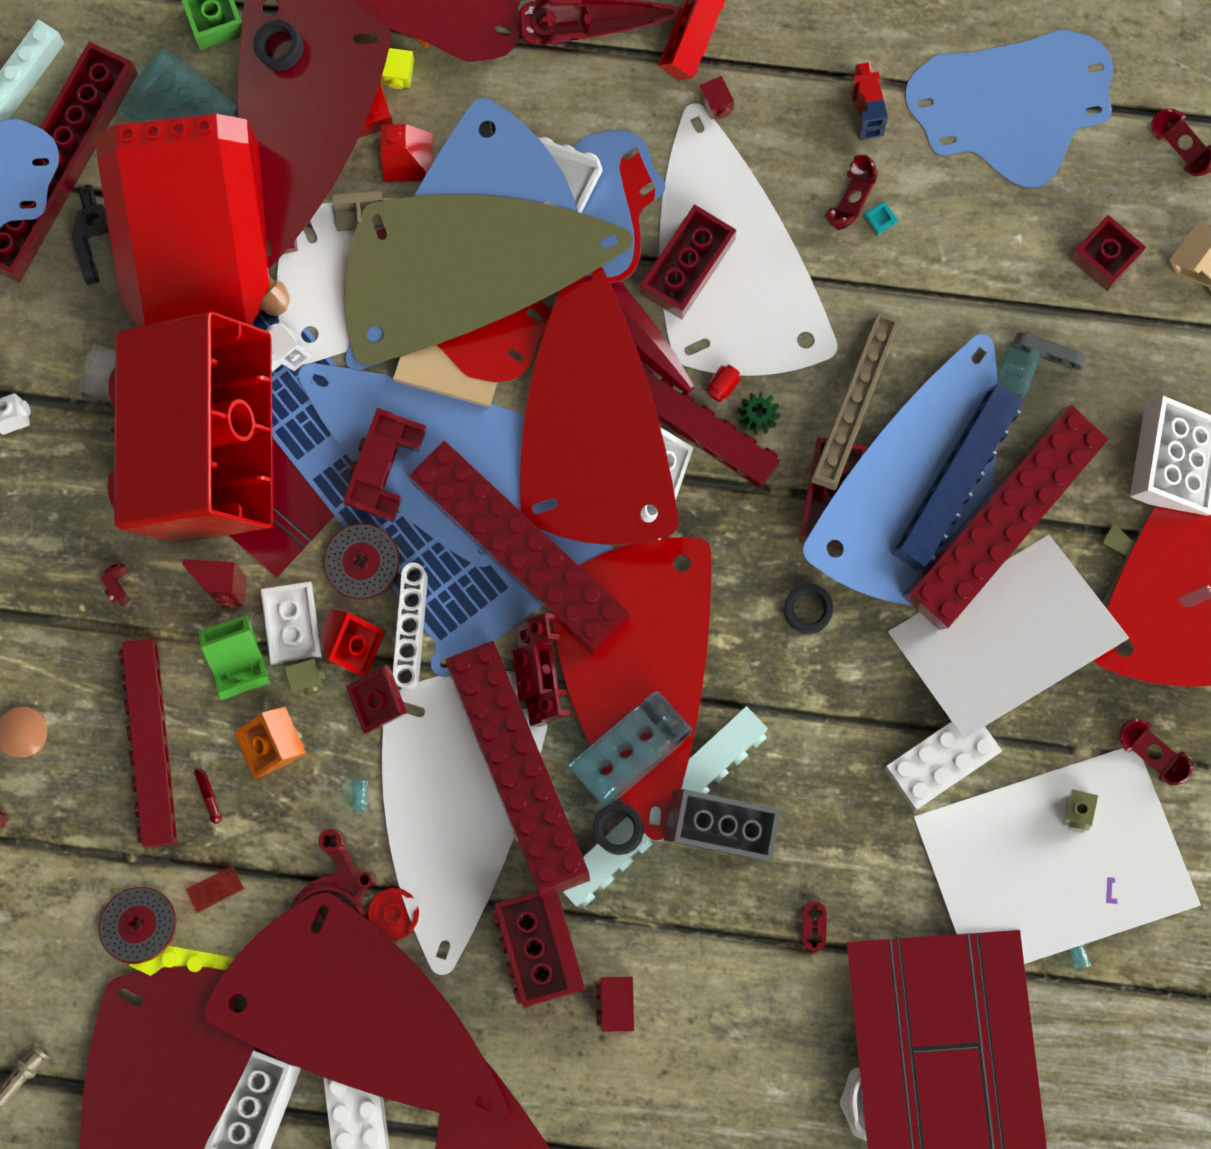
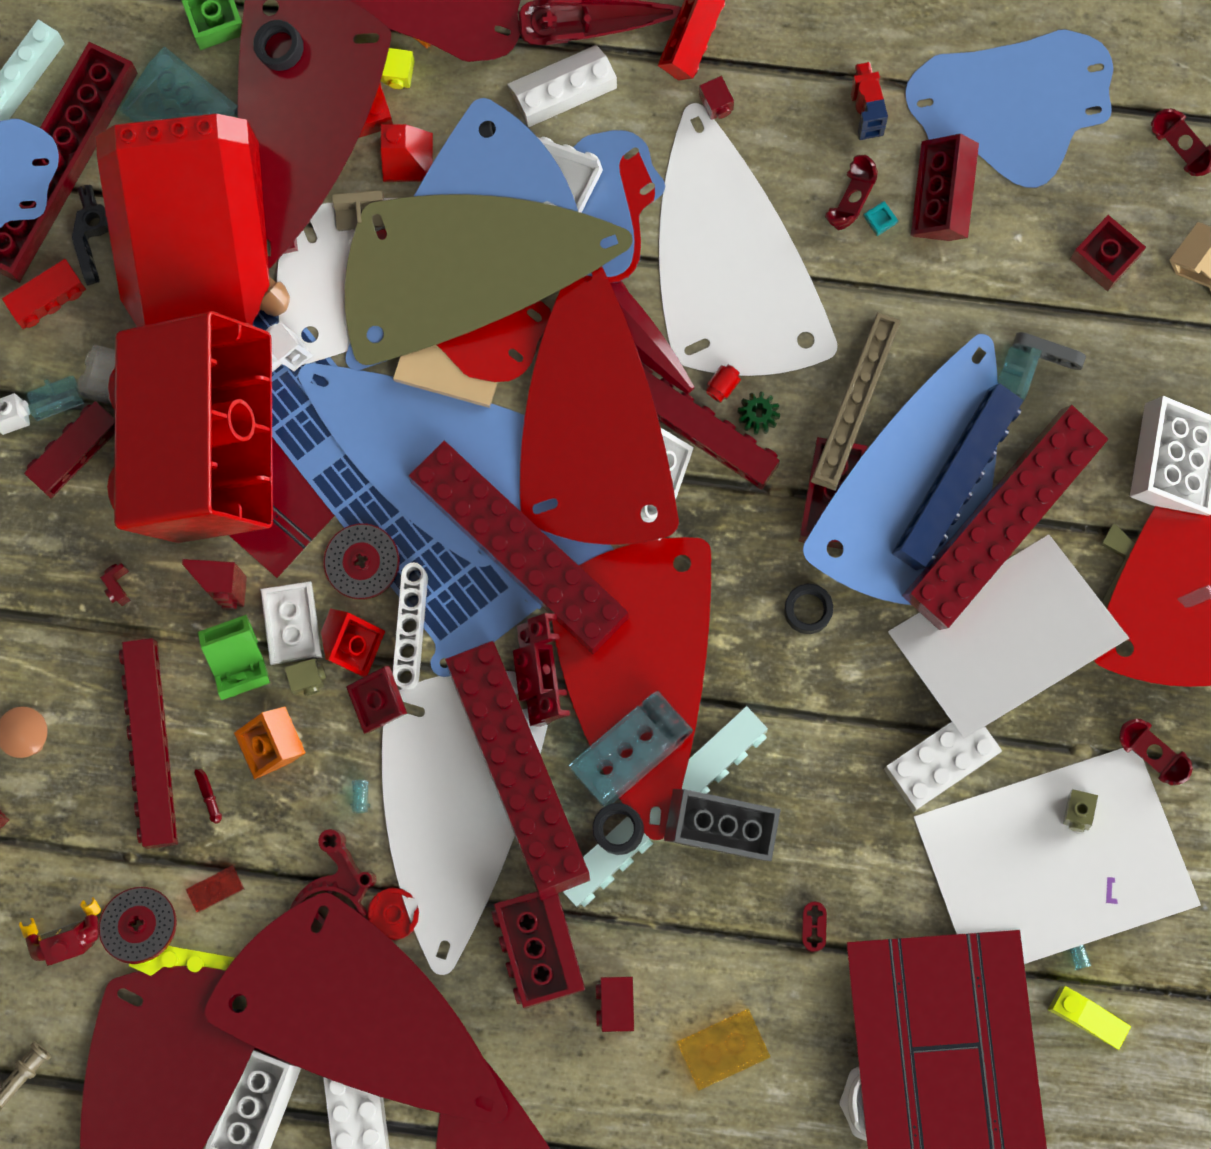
(44, 294): none -> red brick
(54, 398): none -> clear light blue panel
(65, 941): none -> dark red torso
(72, 449): none -> dark red brick
(376, 461): dark red bracket -> none
(563, 85): none -> white slope
(688, 261): dark red brick -> none
(723, 1049): none -> clear yellow tile
(945, 188): none -> dark red slope
(1089, 1017): none -> neon yellow slope

